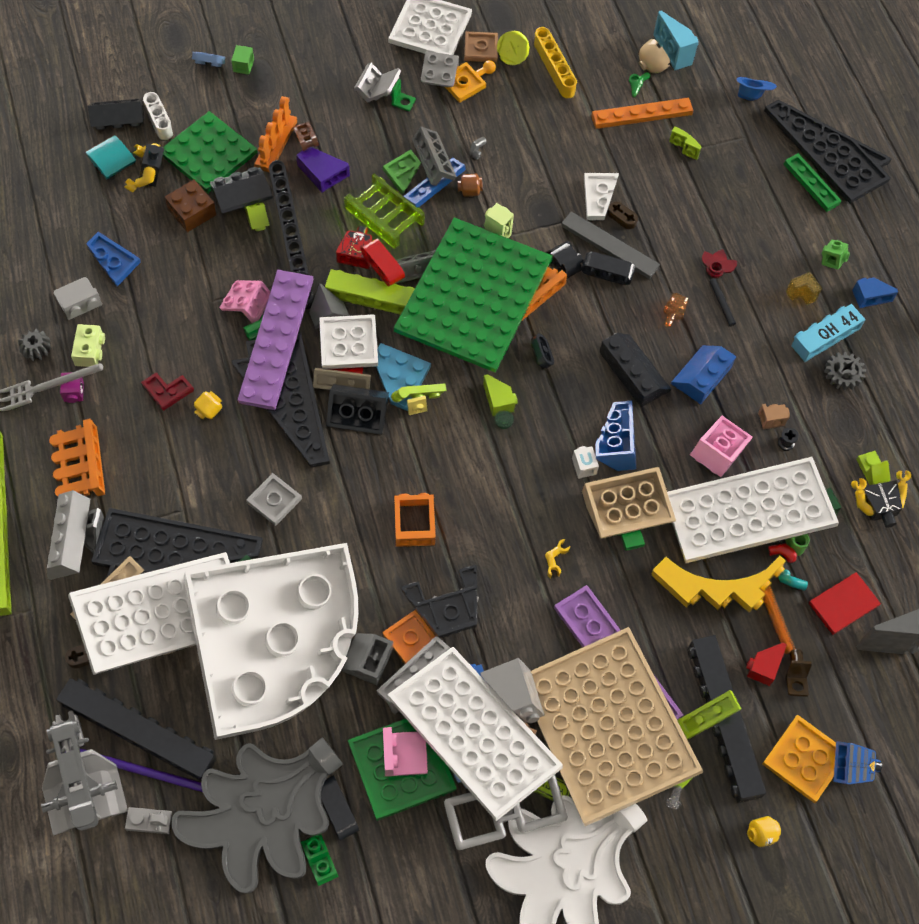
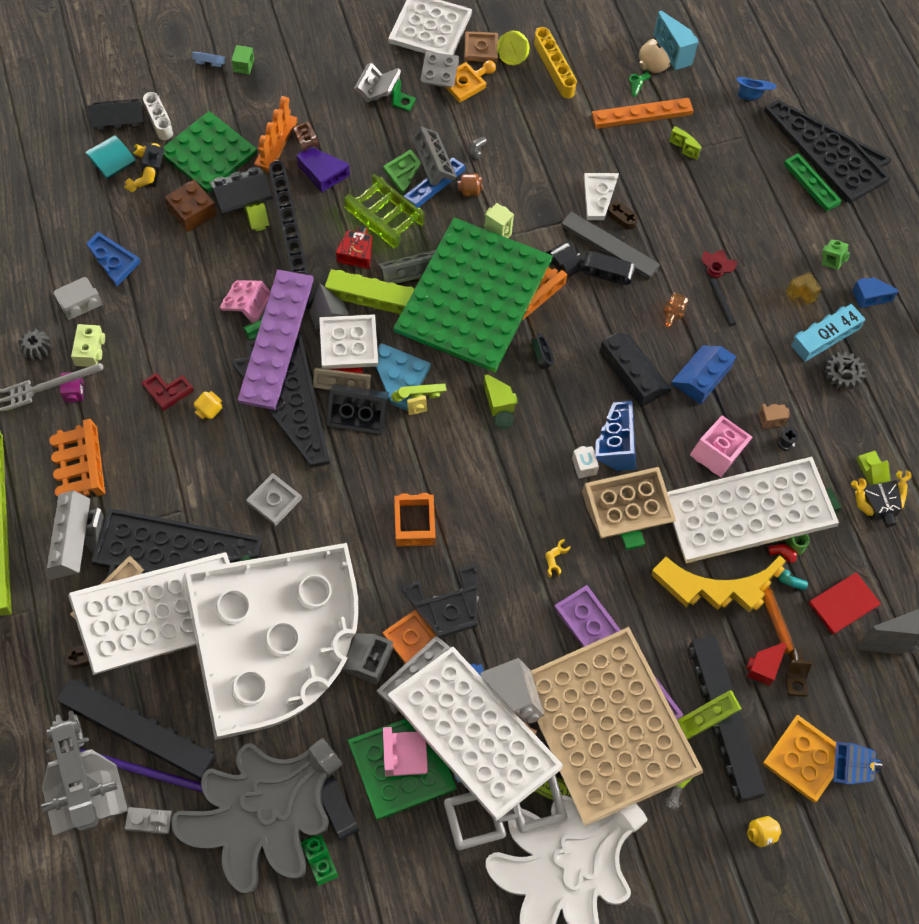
(382, 262): red beam -> none

